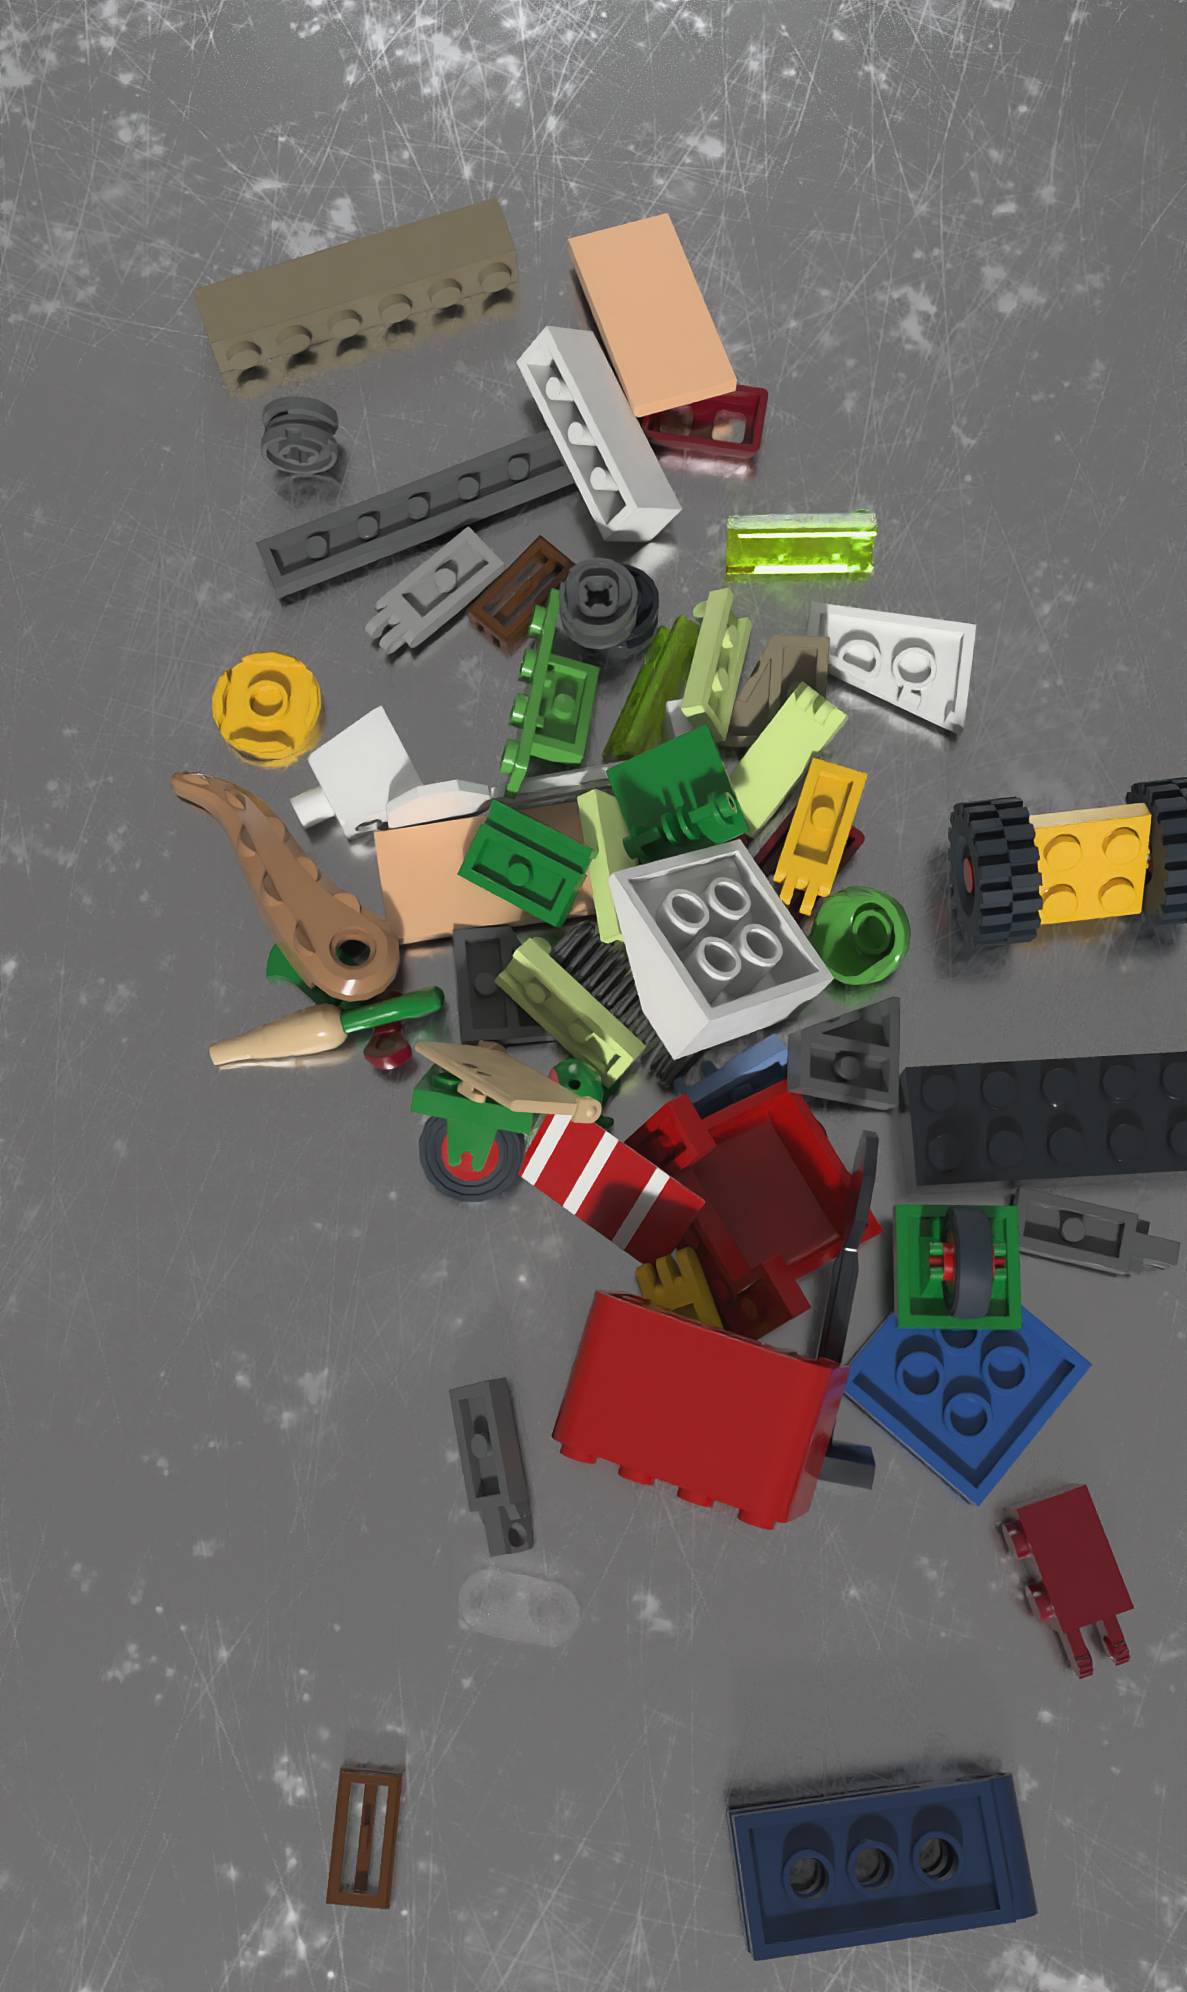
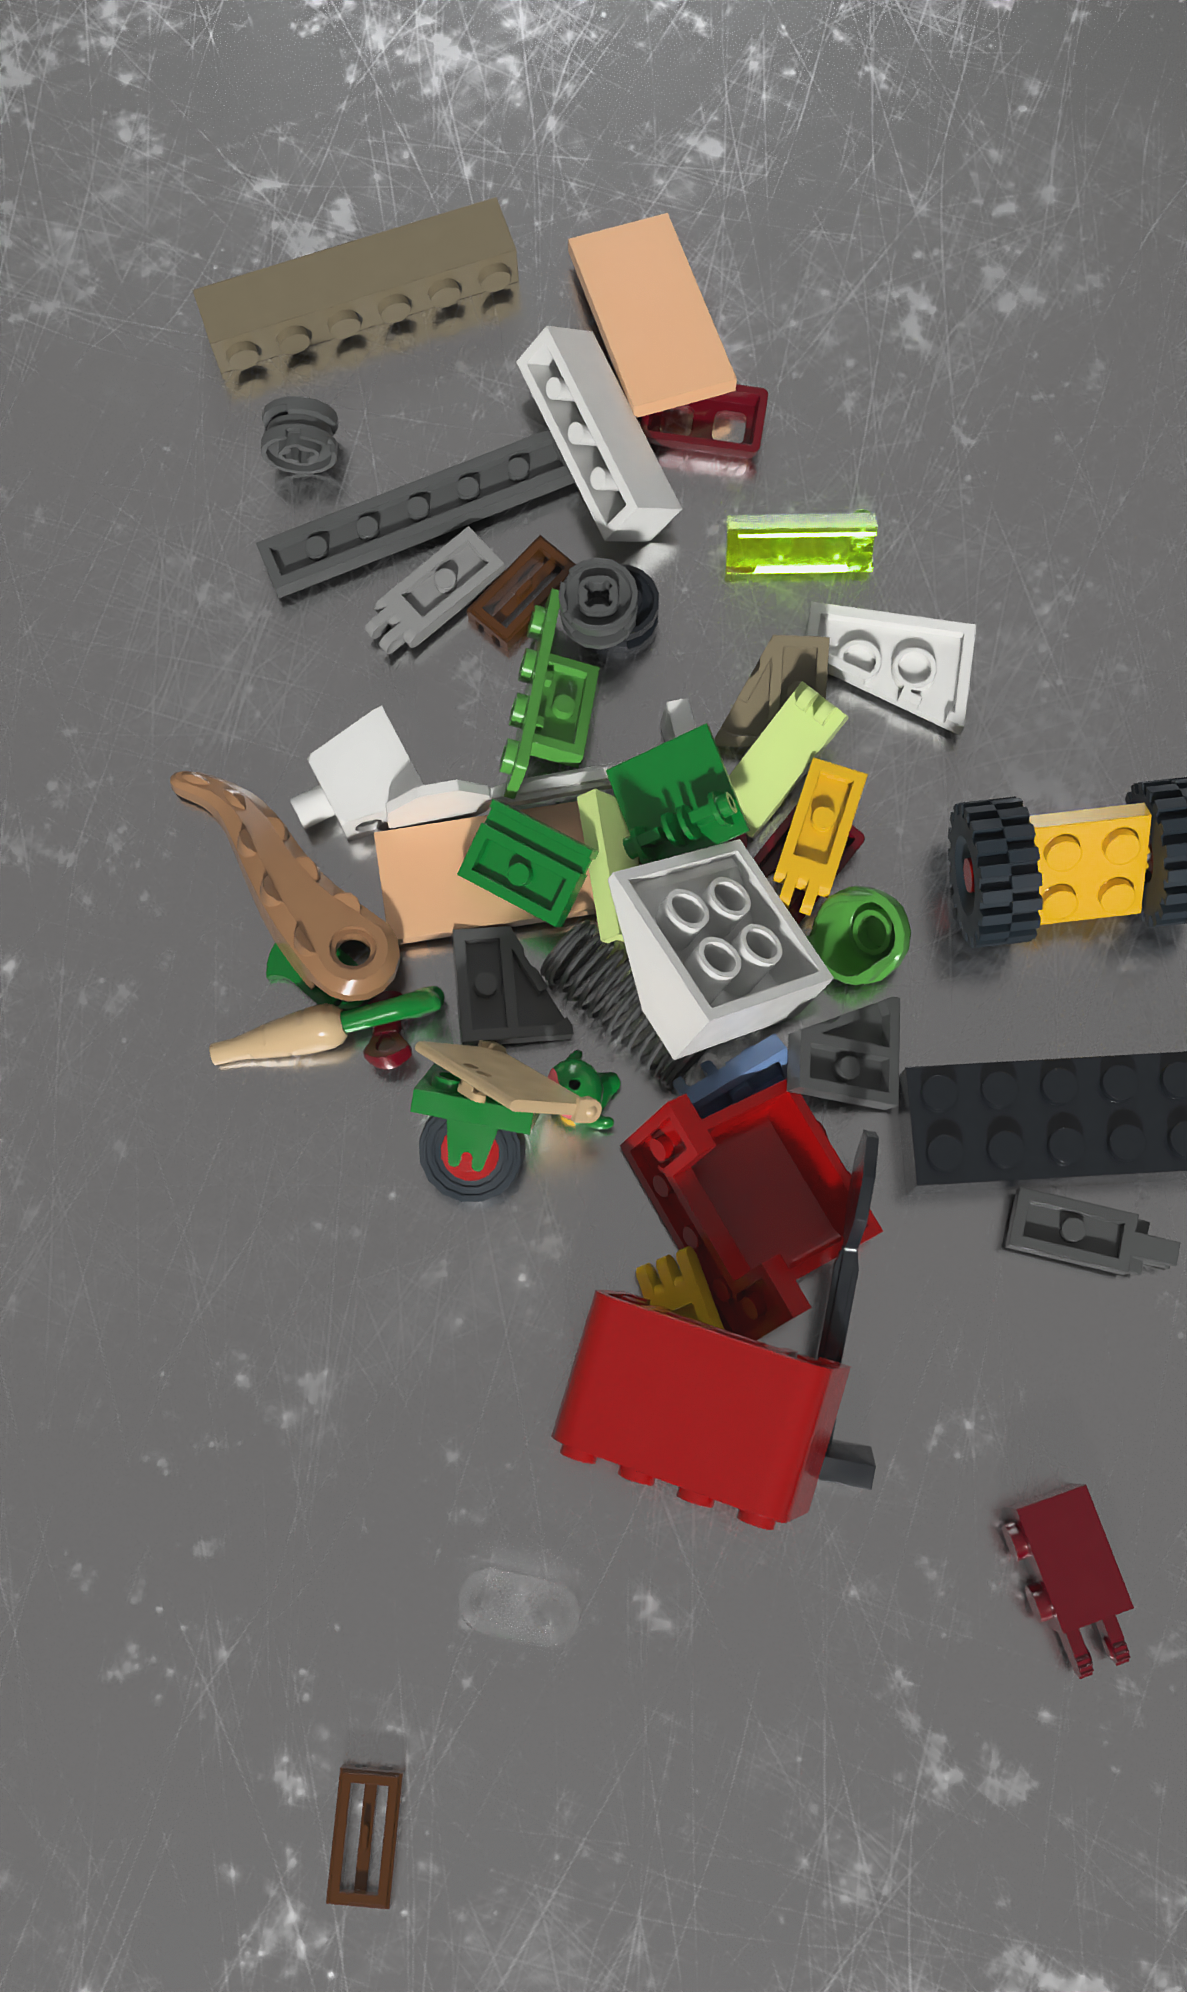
(268, 705): yellow tile -> none
(492, 1464): dark grey hinge -> none
(569, 1011): yellowish green hinge -> none
(610, 1187): red sticker -> none
(651, 689): clear neon green hinge -> none
(716, 663): yellowish green hinge -> none
(956, 1267): green plate -> none
(965, 1395): blue plate -> none
(976, 1885): dark blue hinge -> none

